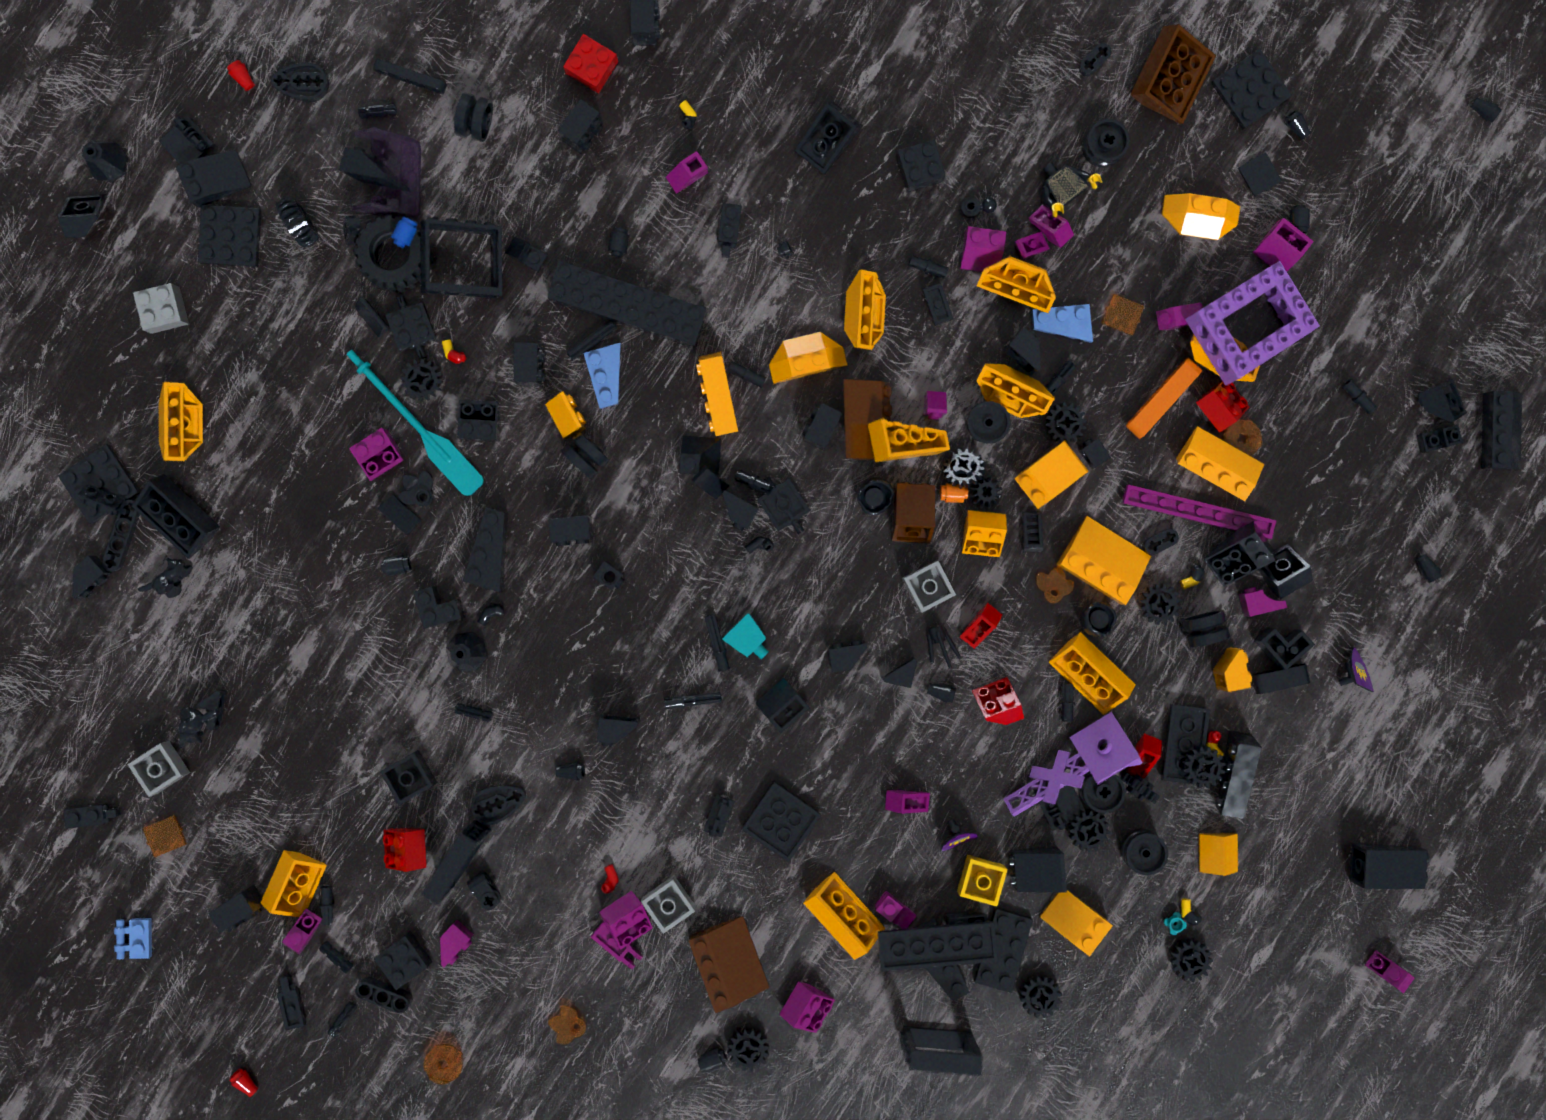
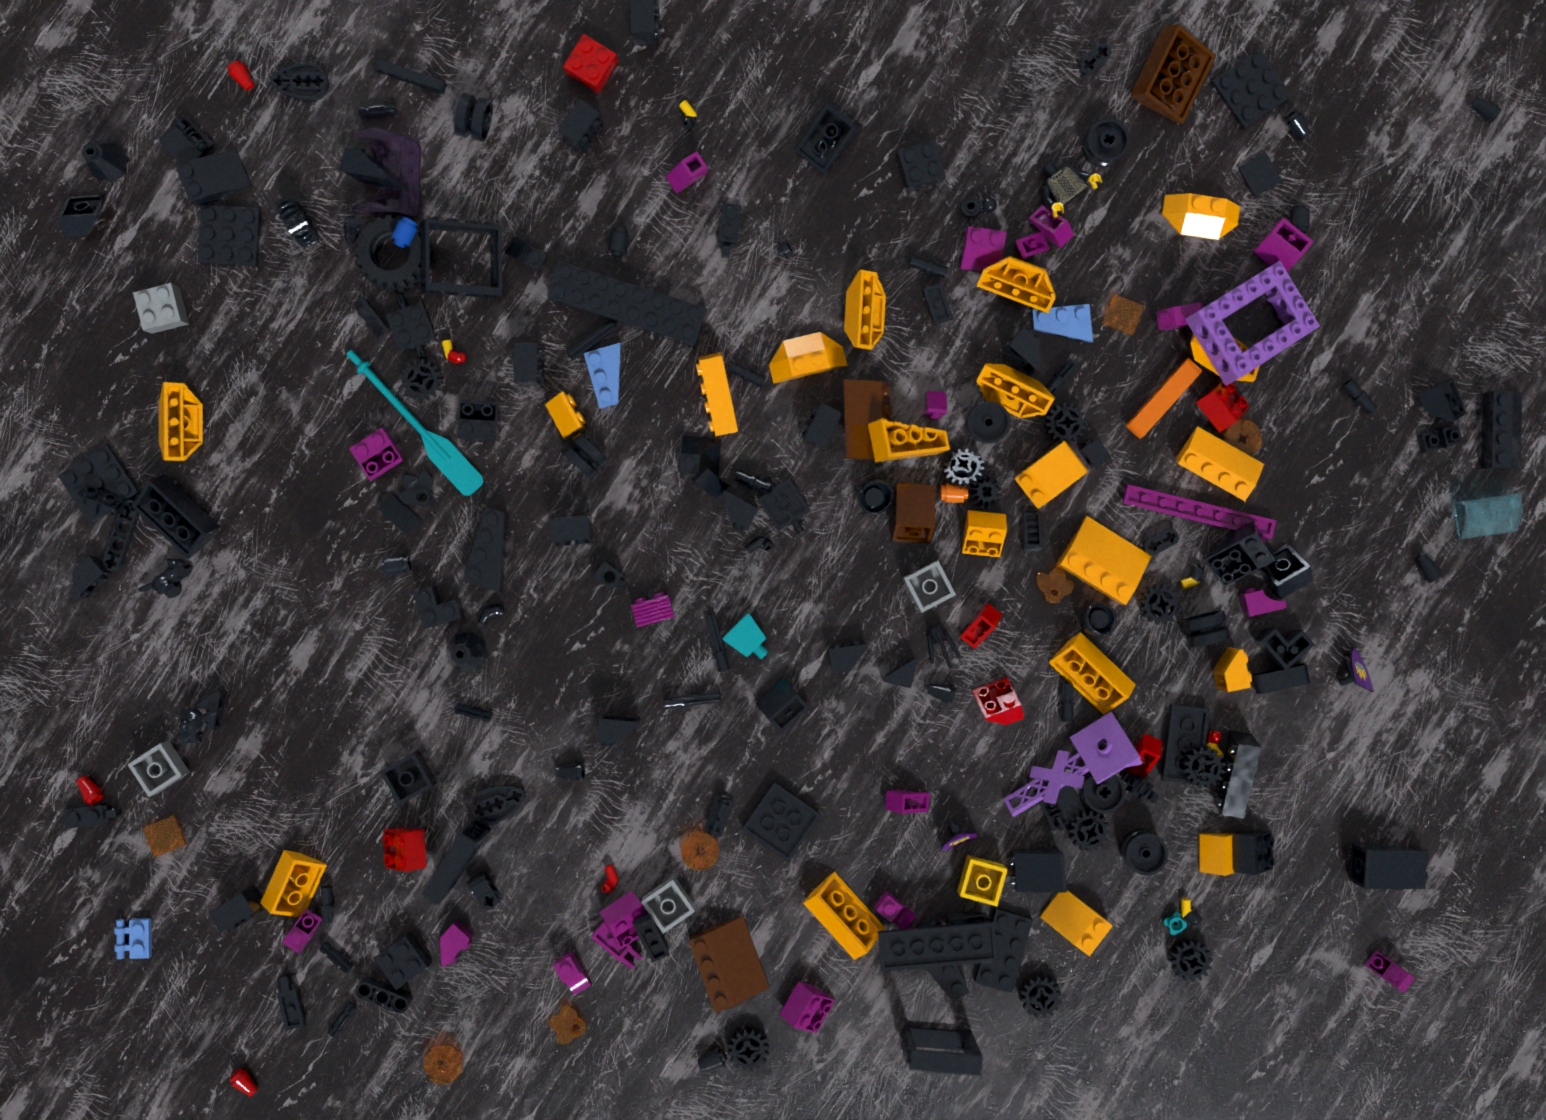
(90, 792): none -> red cone
(572, 973): none -> magenta arch
(651, 938): none -> black plate
(652, 610): none -> magenta brick
(702, 861): none -> clear orange plate
(1253, 852): none -> black slope
(1488, 515): none -> clear light blue slope

